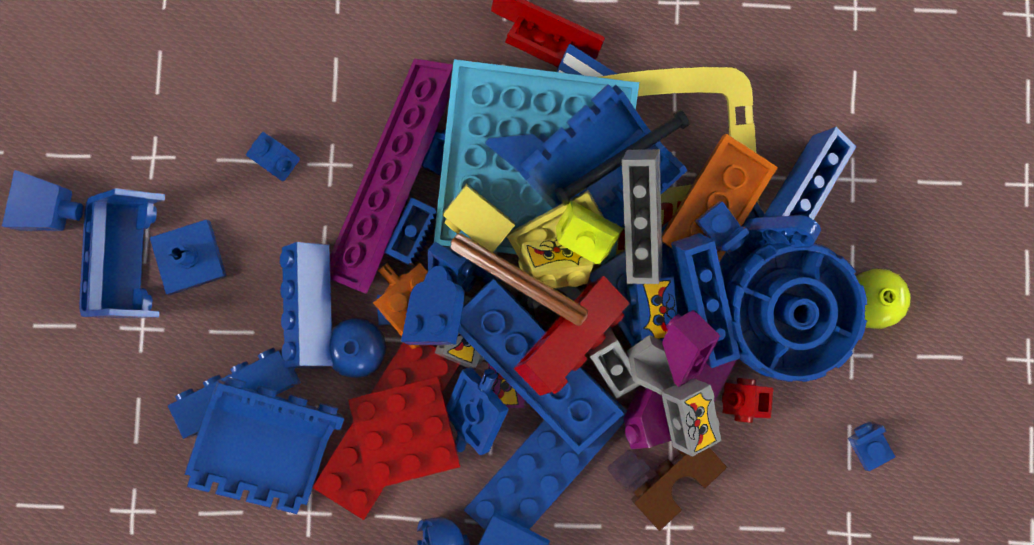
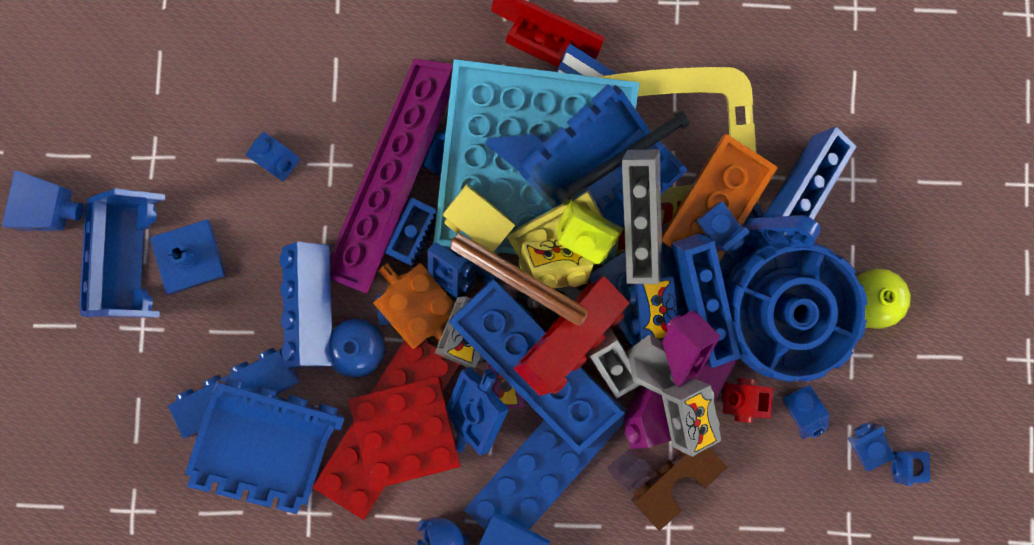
(434, 310): blue plate -> none
(807, 412): none -> blue bracket
(903, 467): none -> blue bracket

